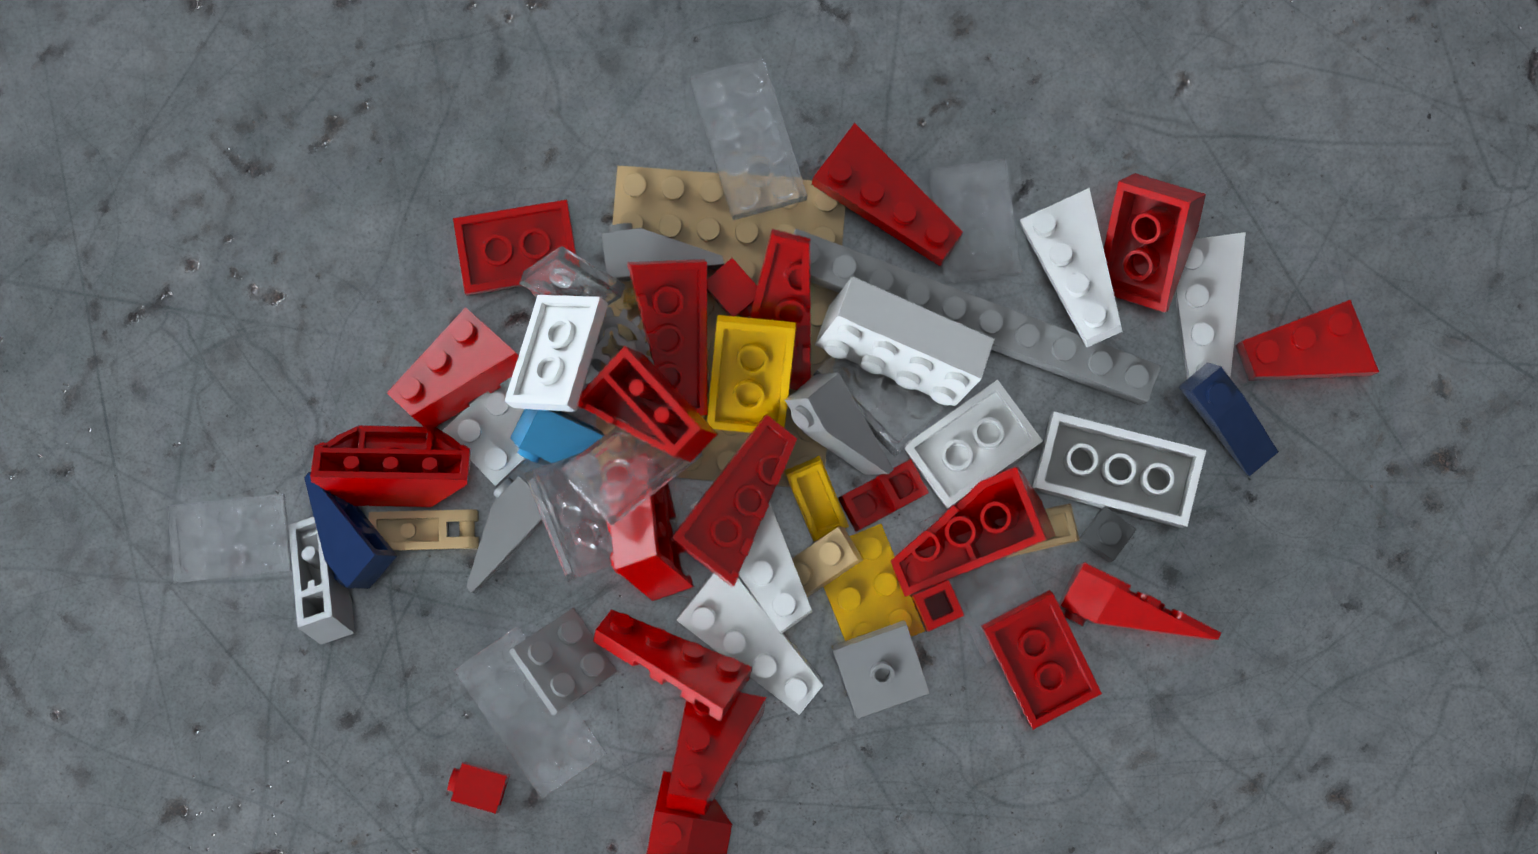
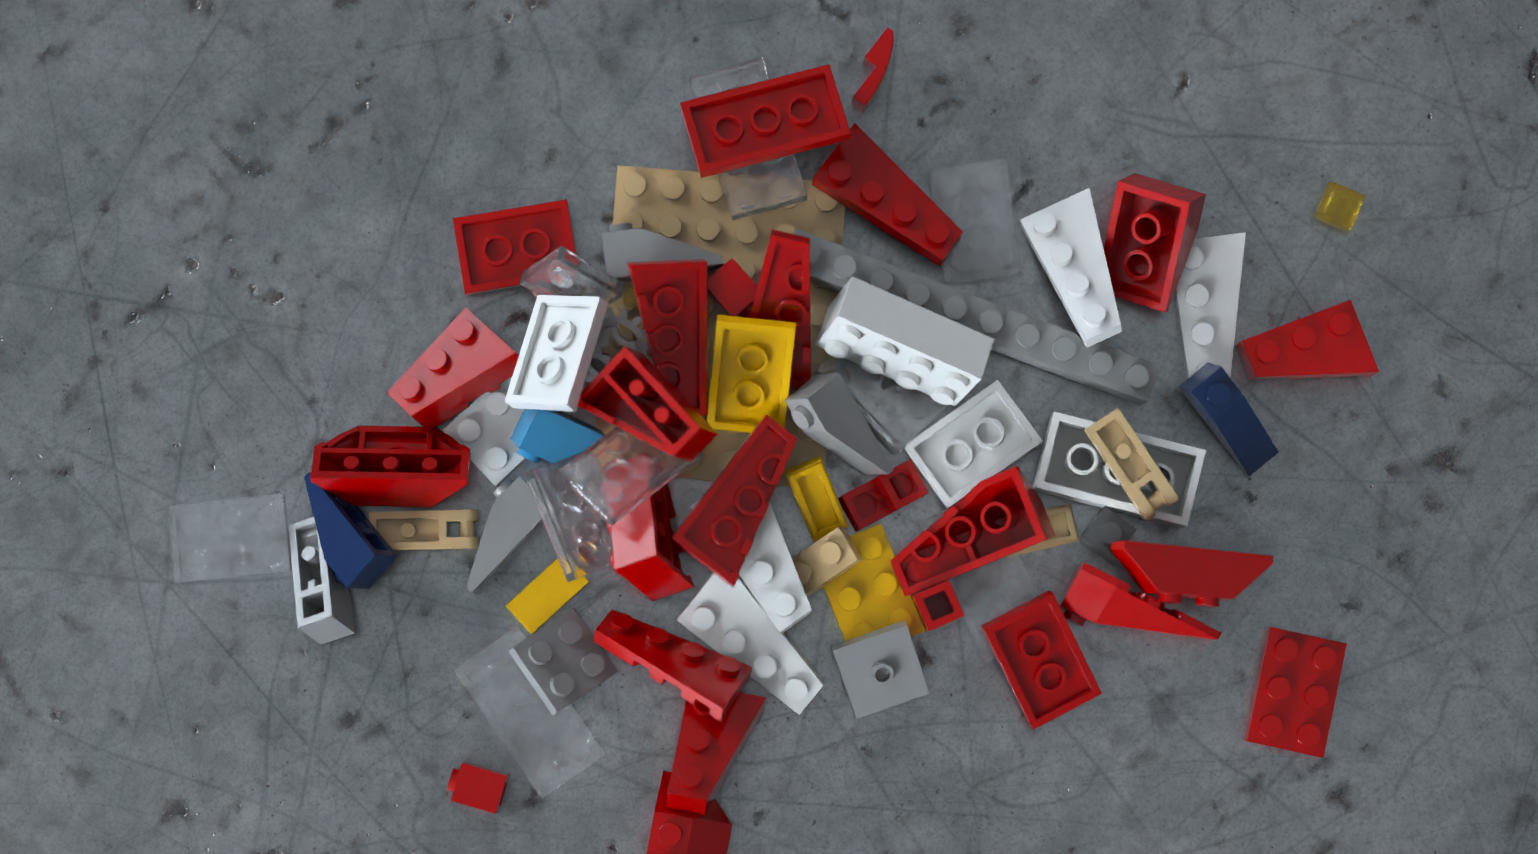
(544, 597): none -> yellow tile
(765, 120): none -> red plate
(877, 61): none -> red slope
(1130, 463): none -> tan plate
(1189, 571): none -> red wedge
(1296, 692): none -> red plate
(1339, 206): none -> clear yellow tile

